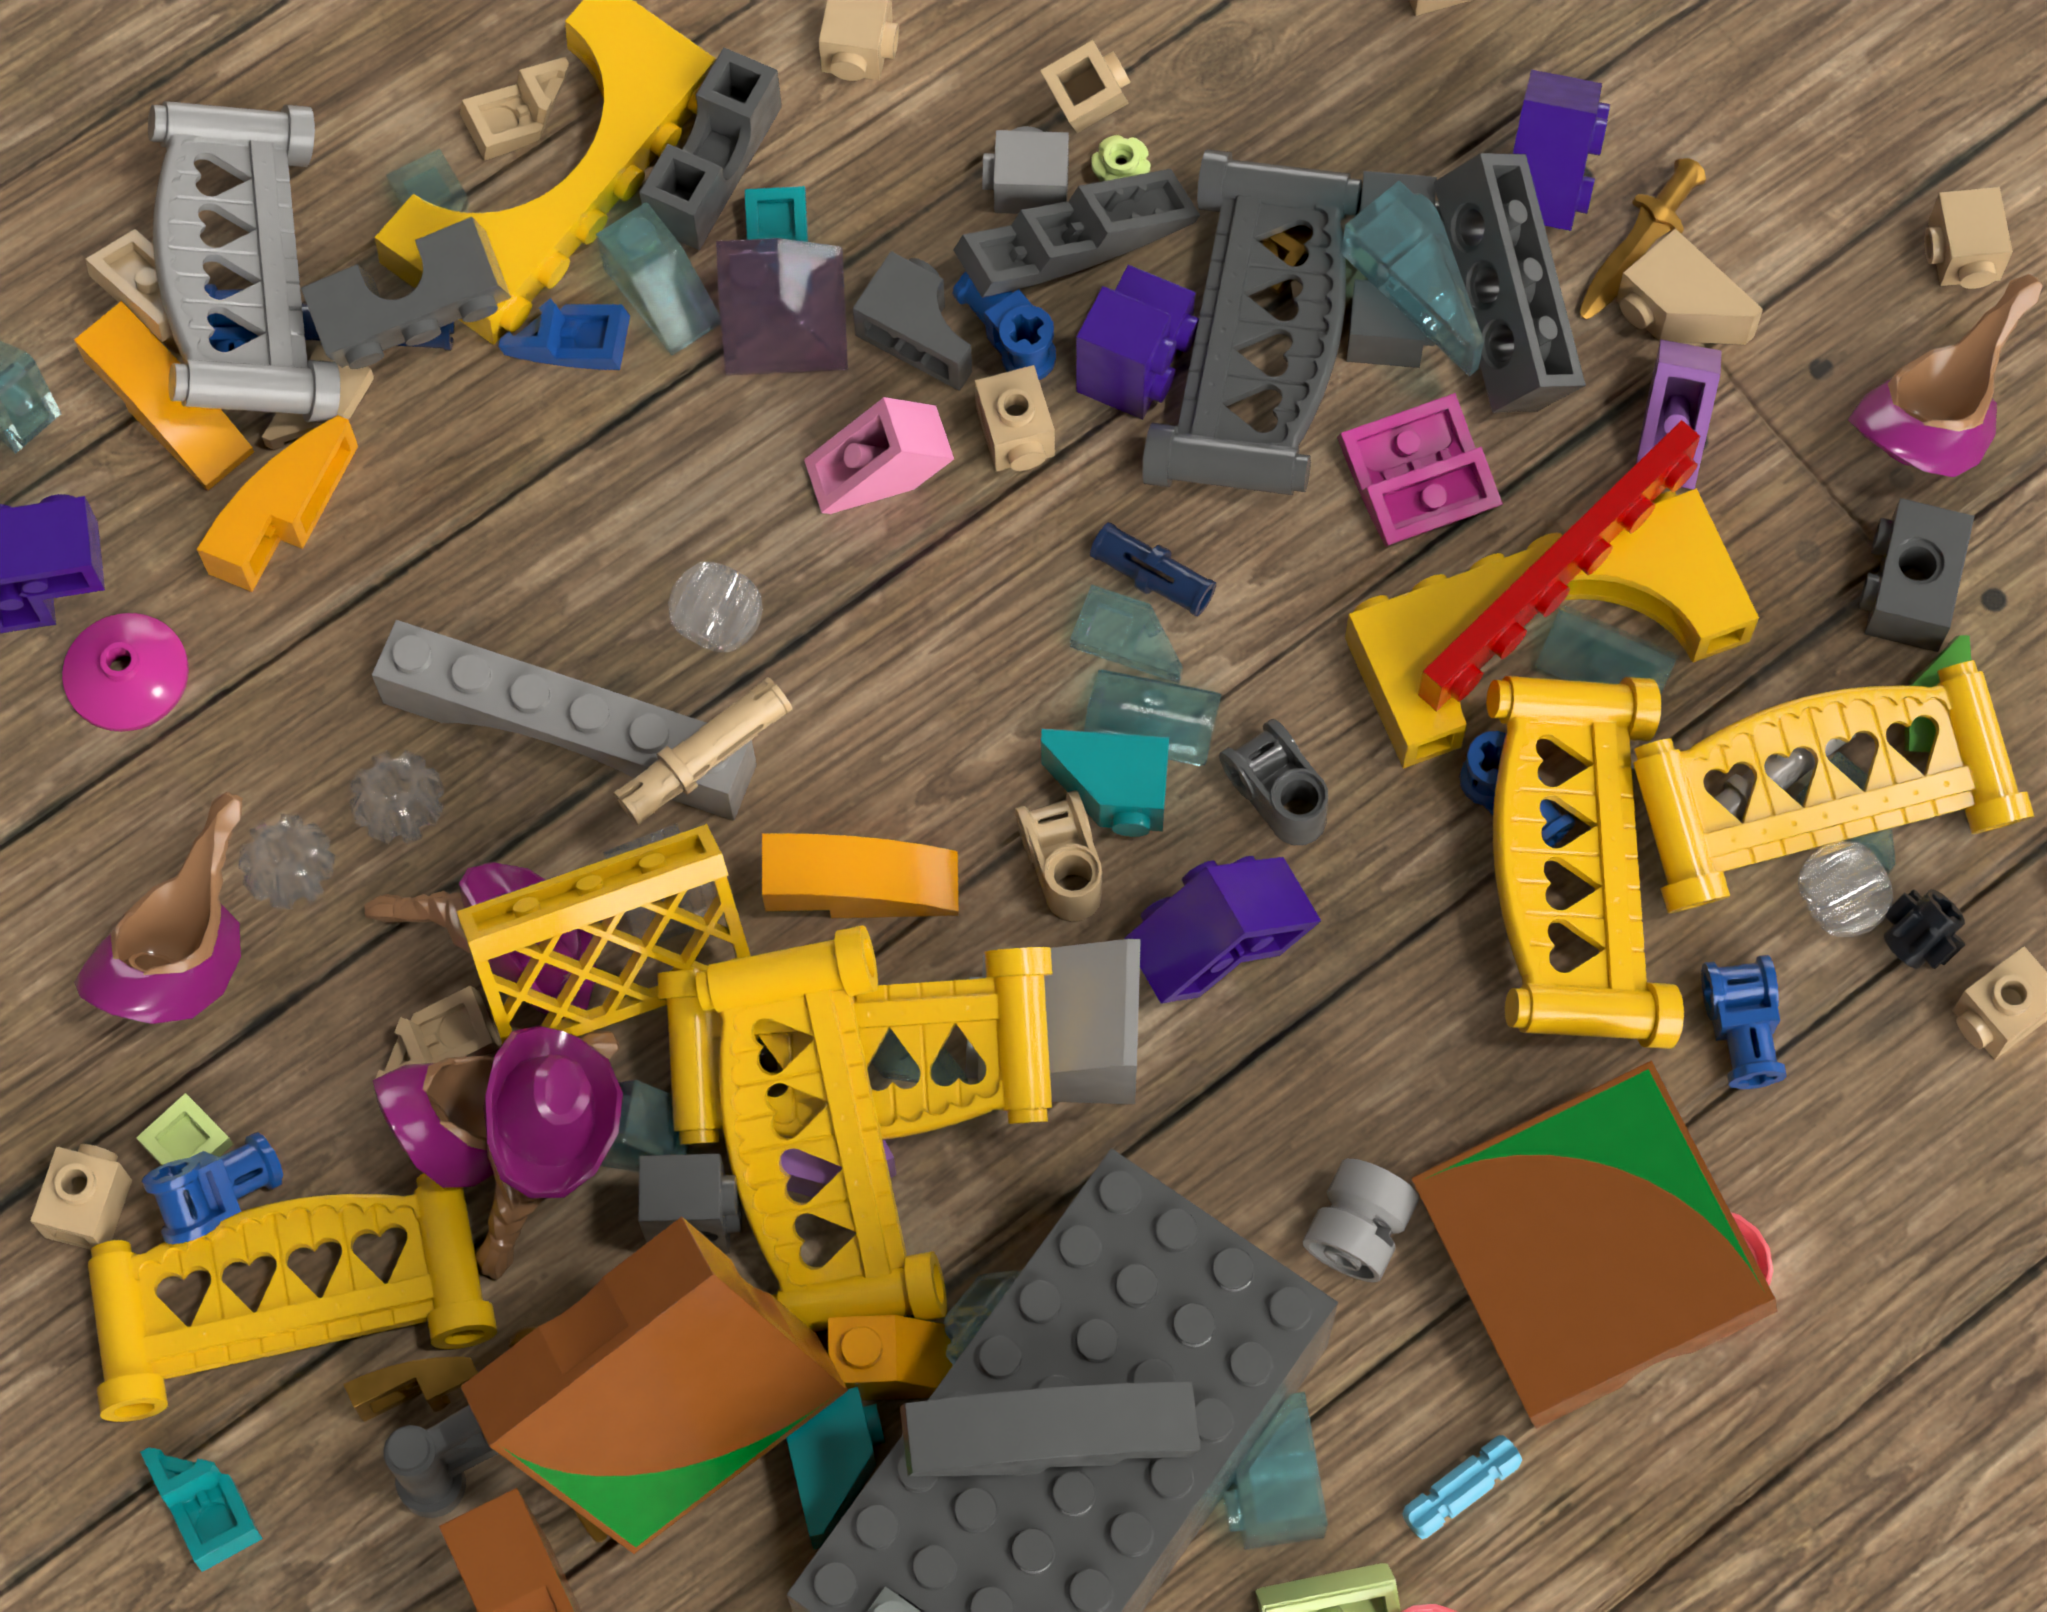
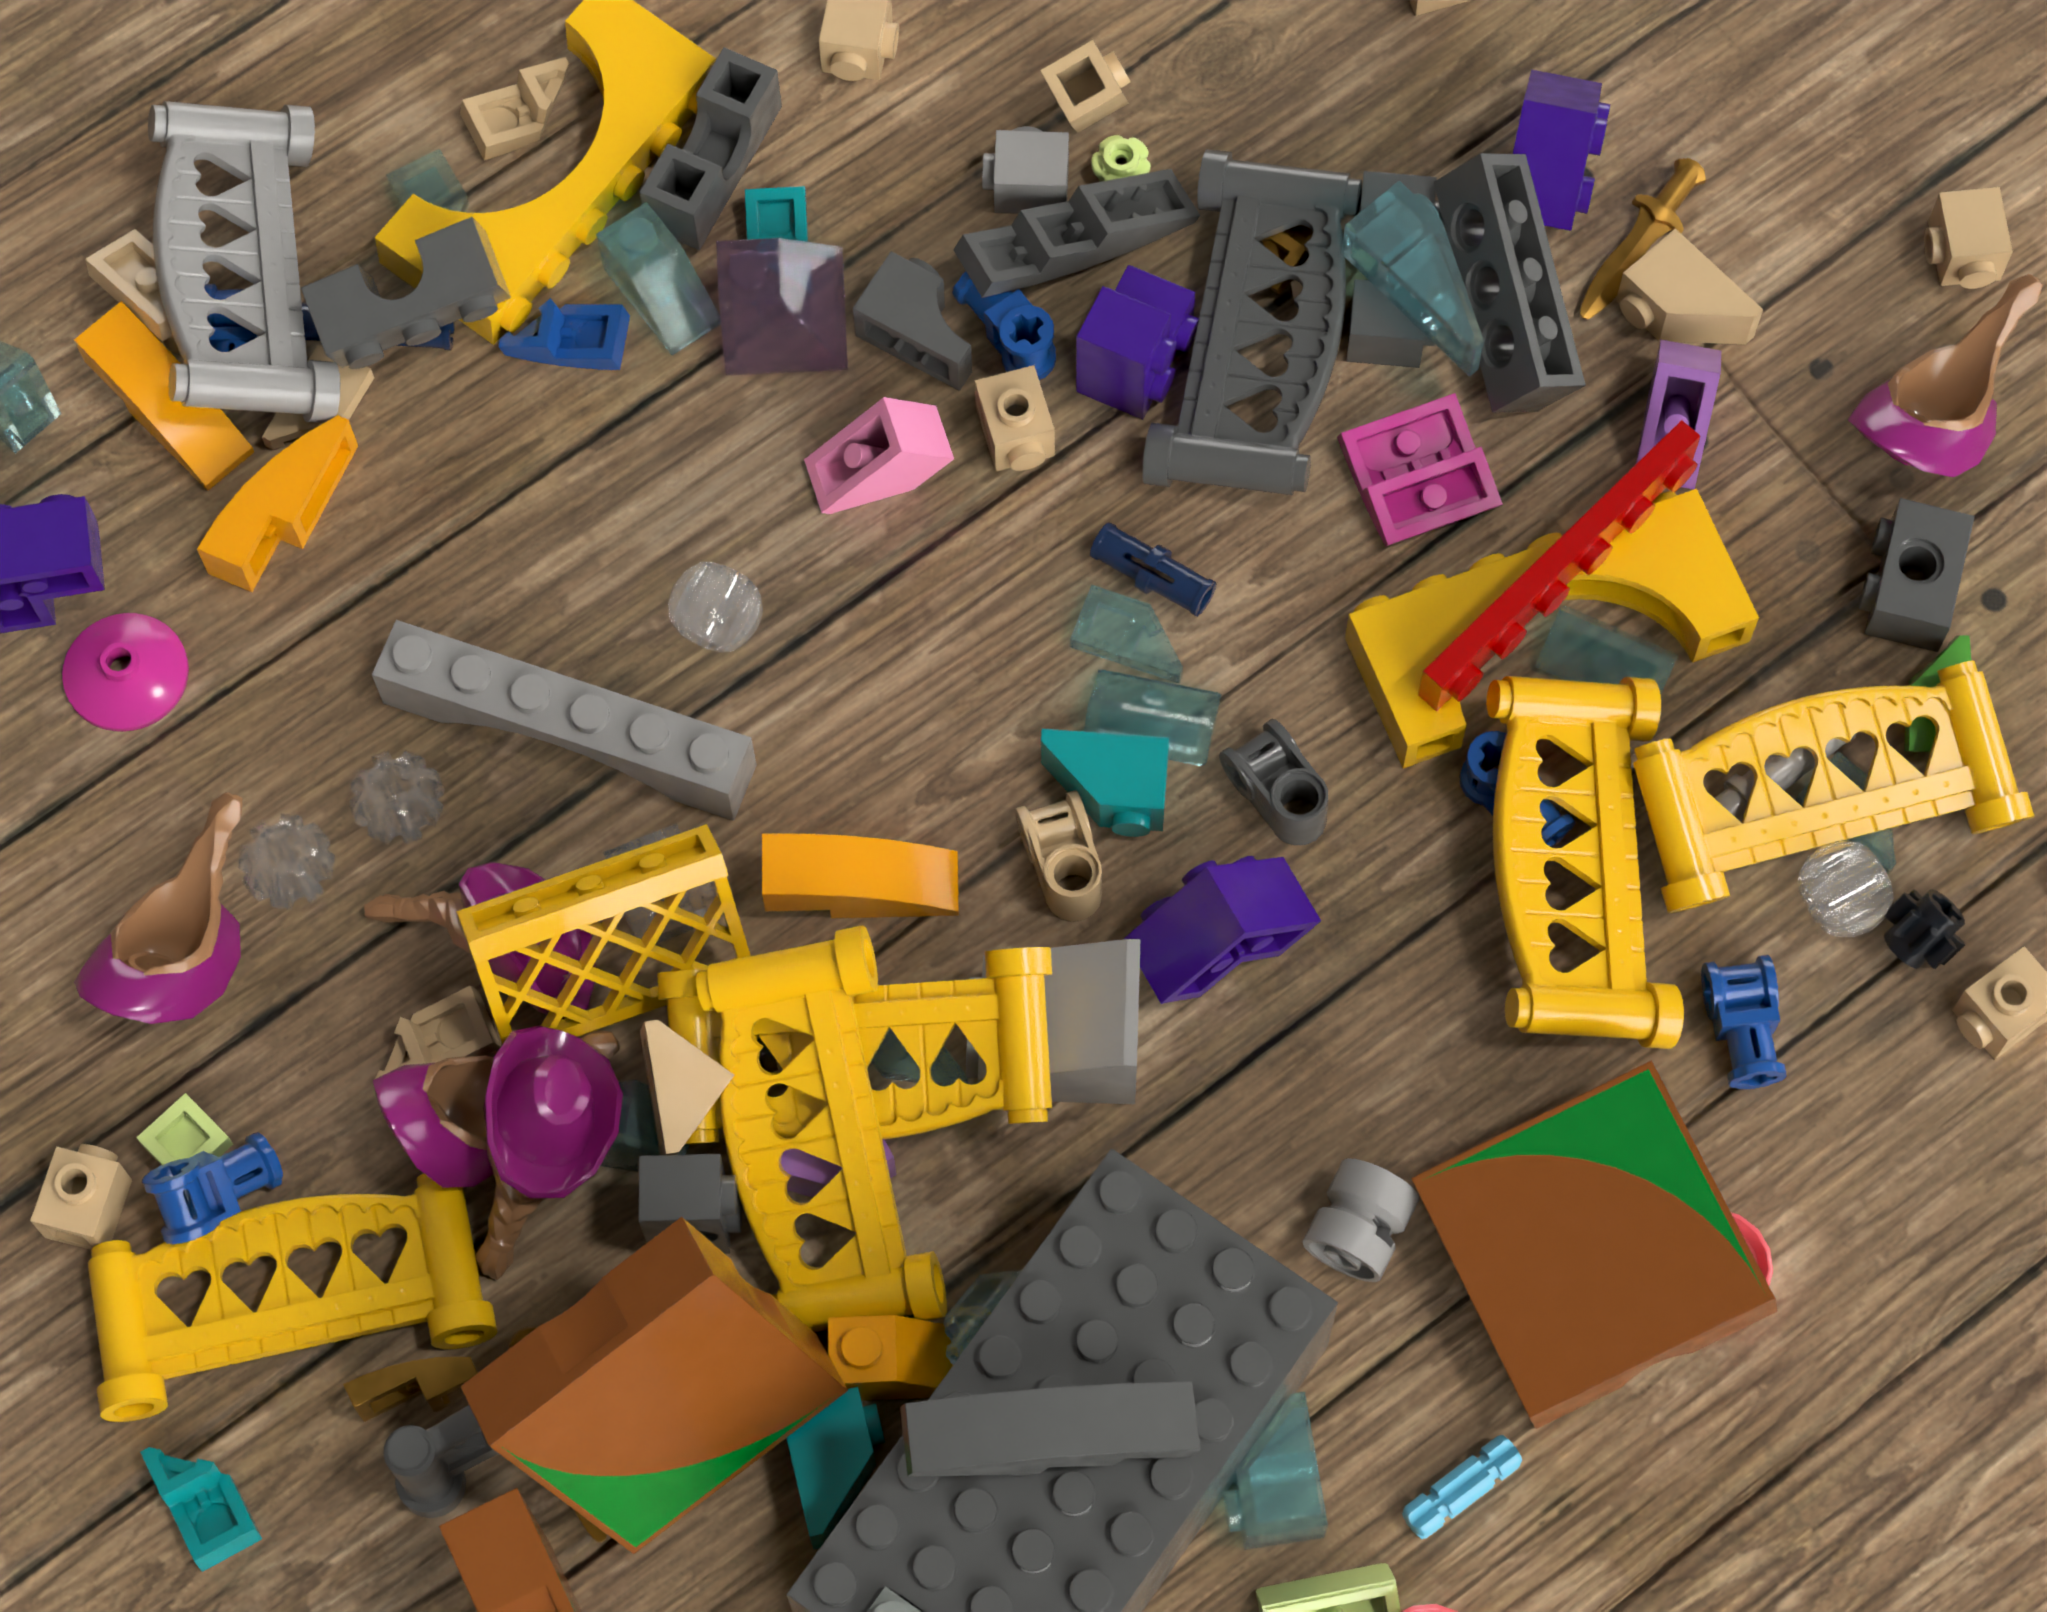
(680, 1084): none -> tan slope
(692, 759): tan pin -> none

